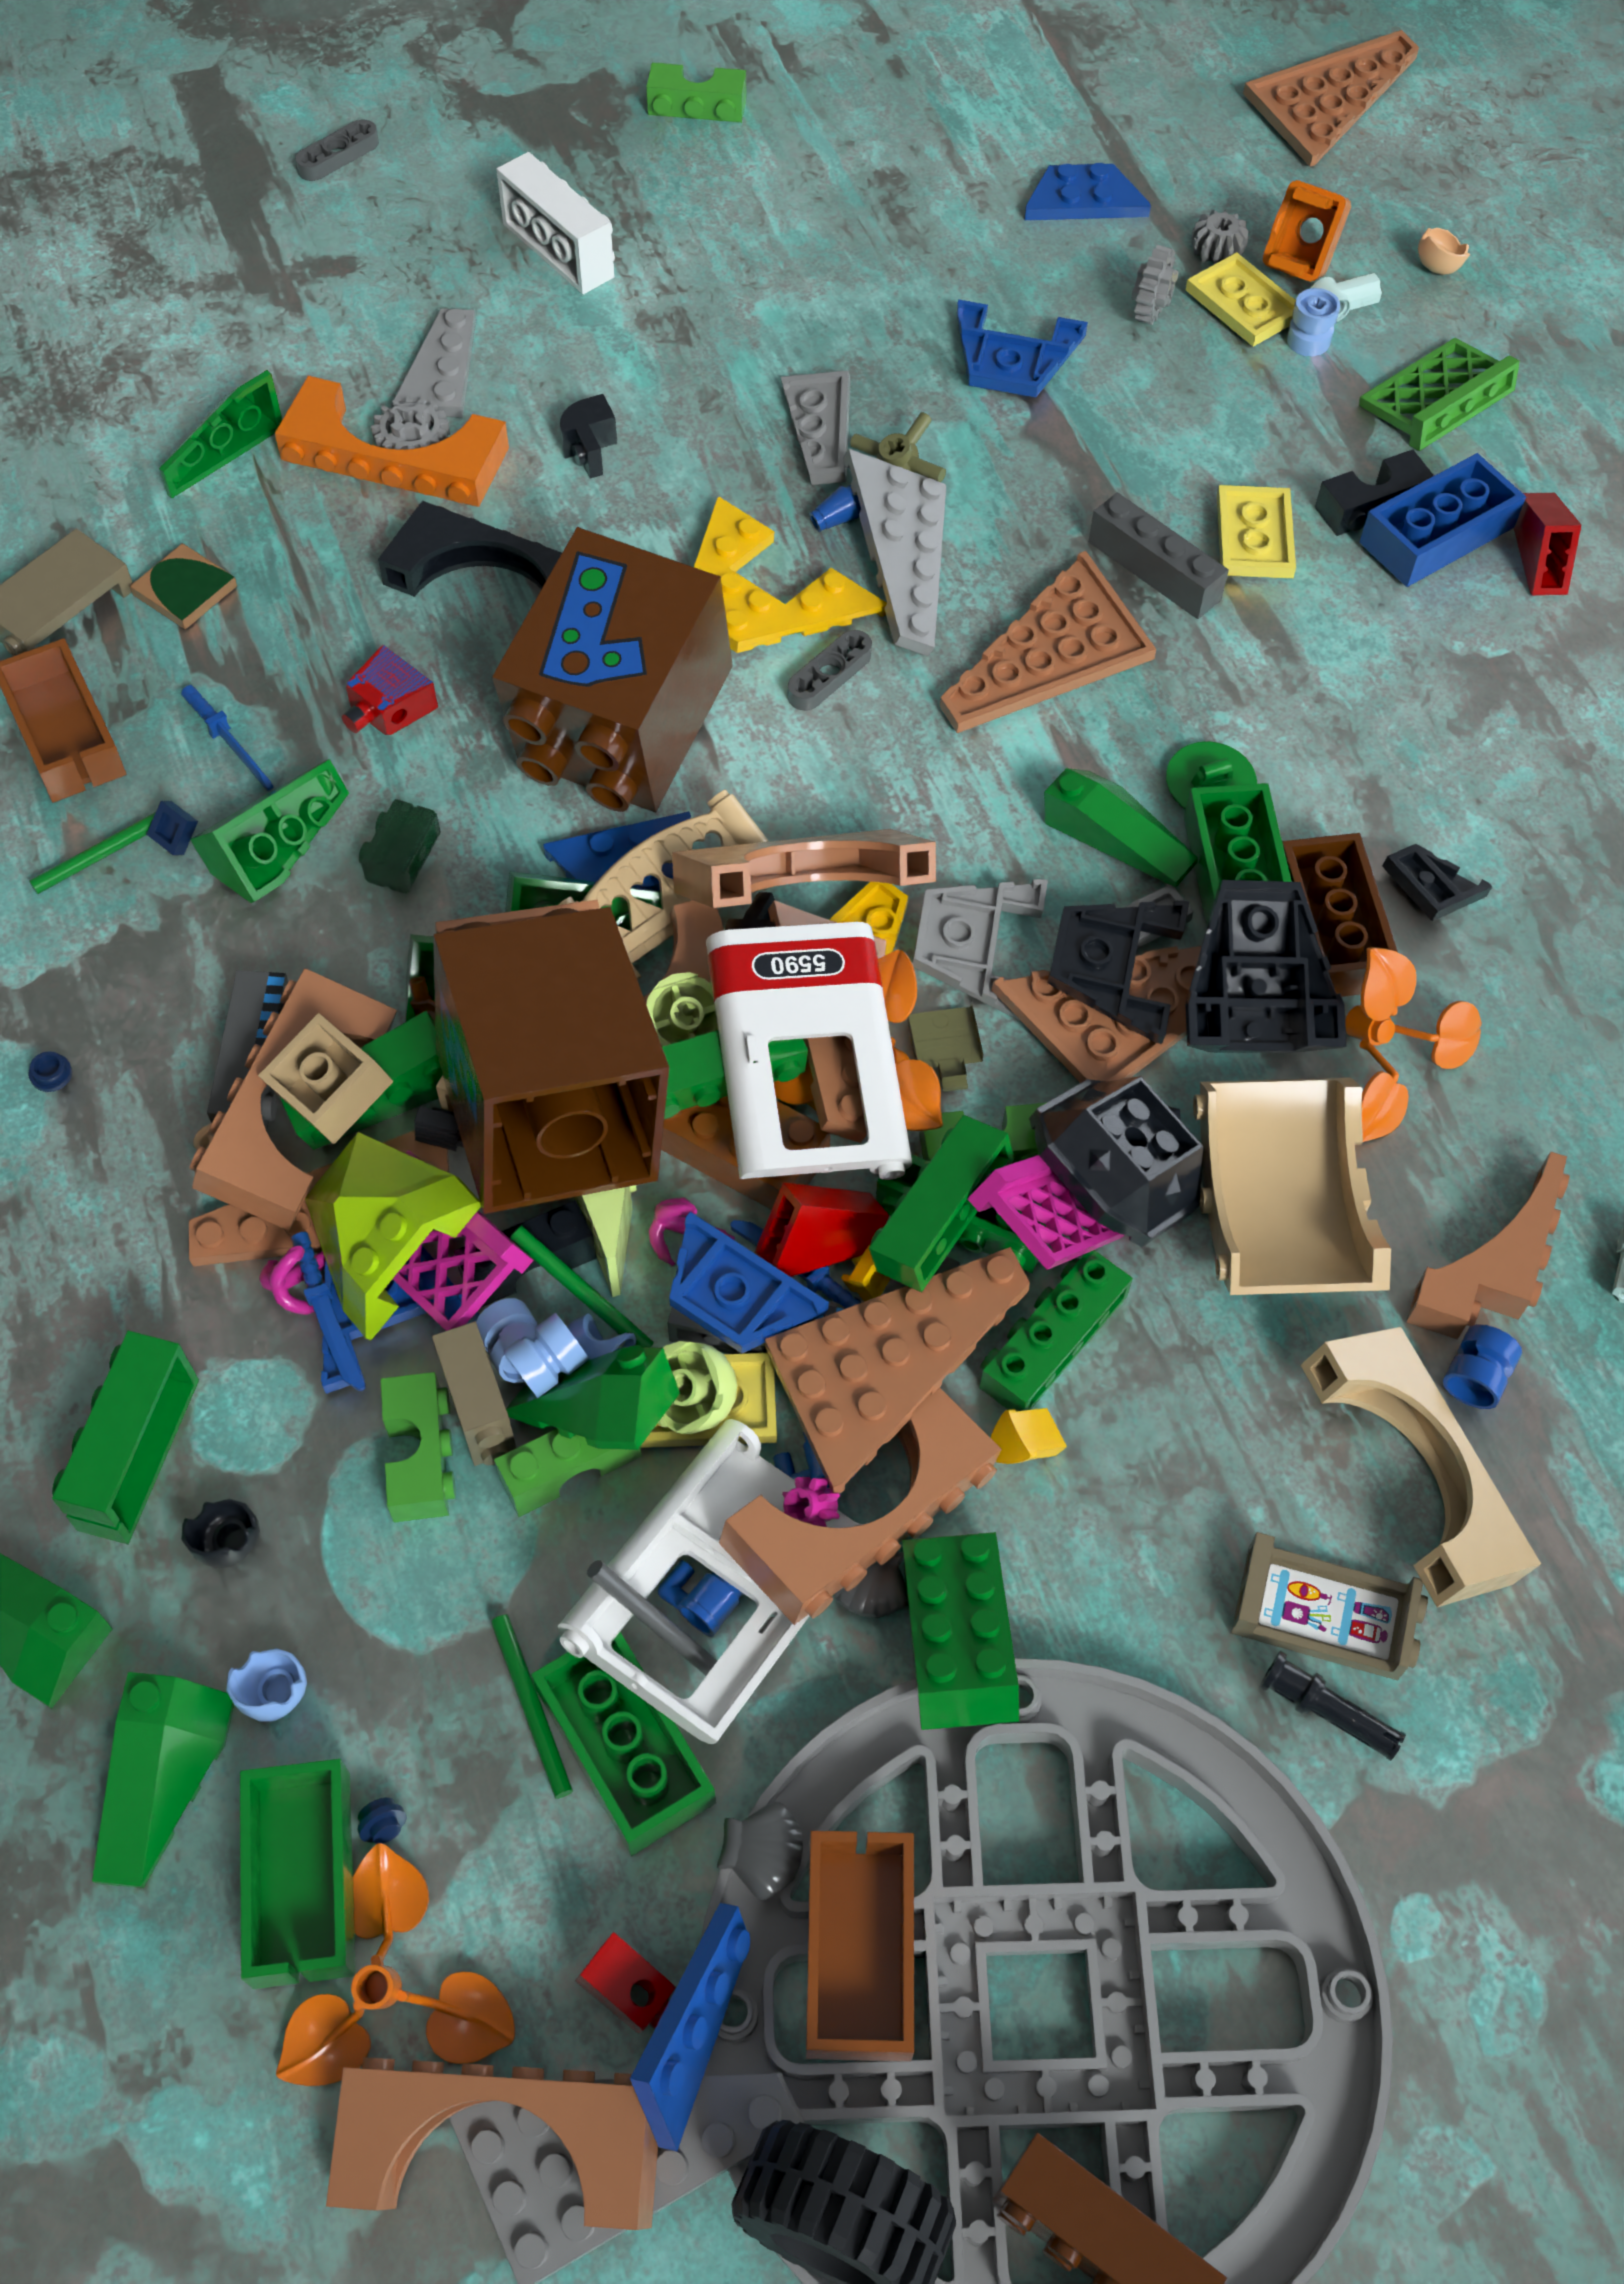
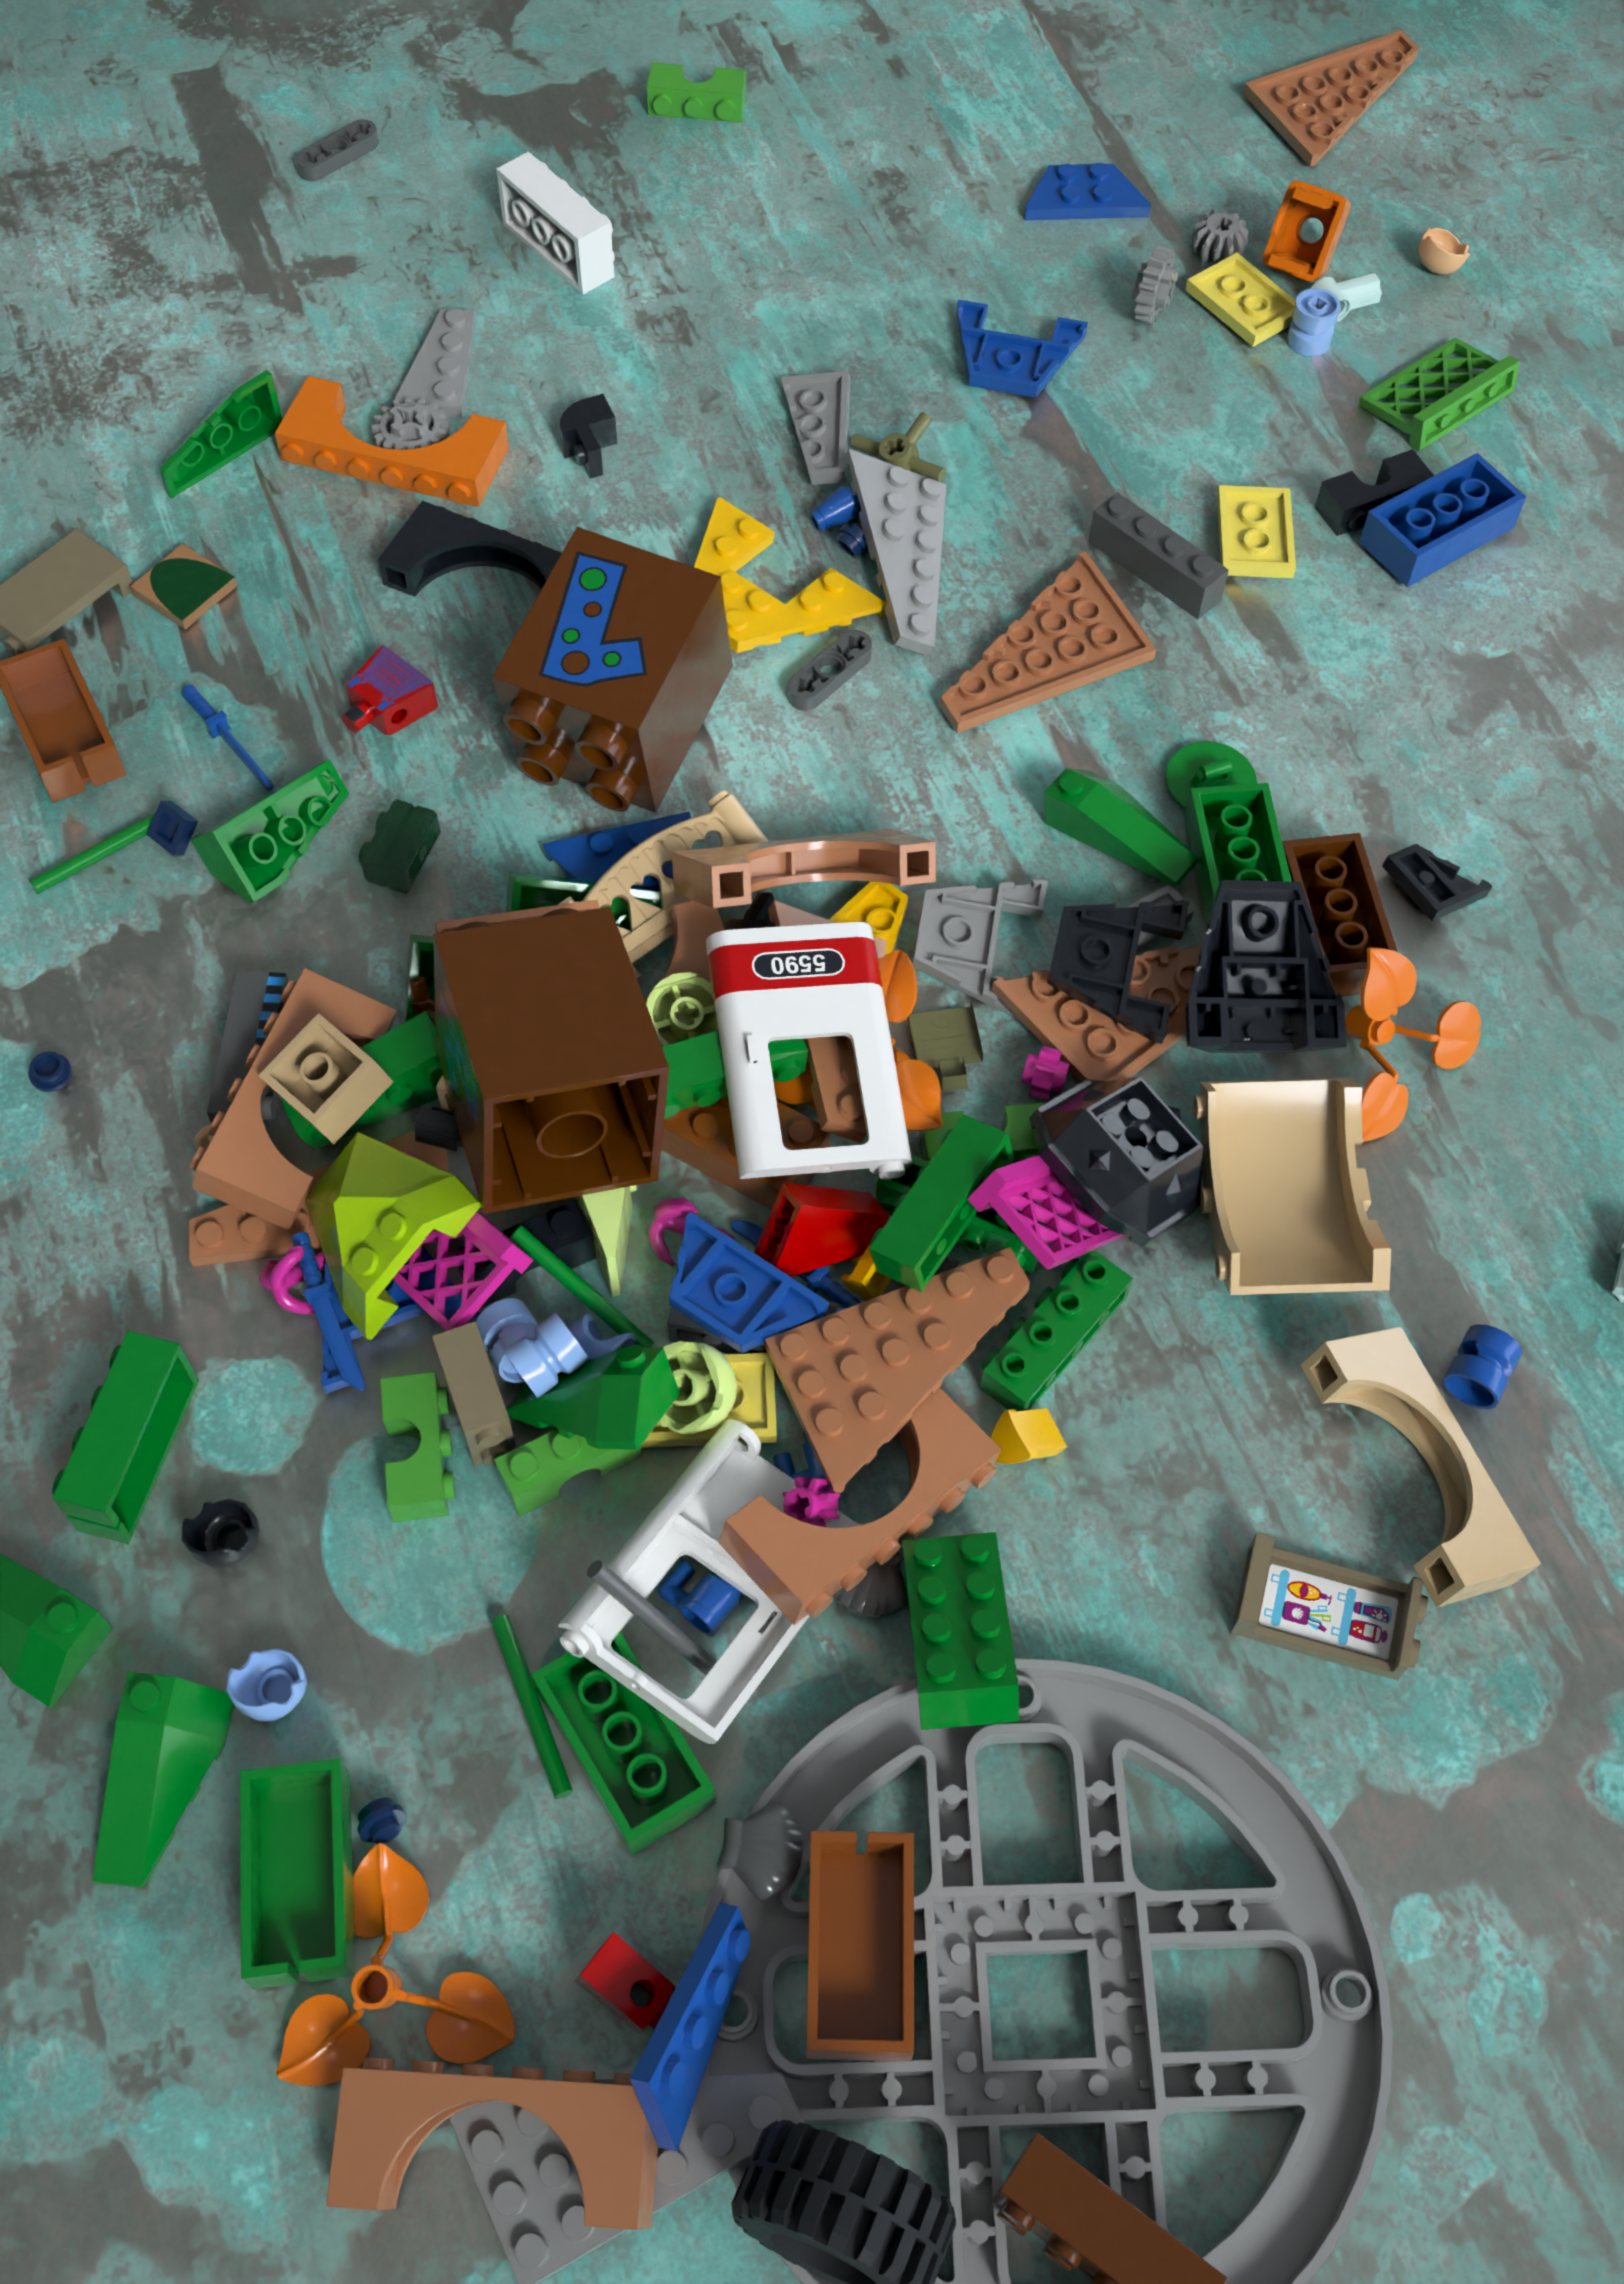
(852, 540): none -> dark blue plate
(1045, 1073): none -> dark pink gear
(1311, 1694): black pin -> none
(1501, 1271): nougat arch -> none
(1547, 543): red slope -> none

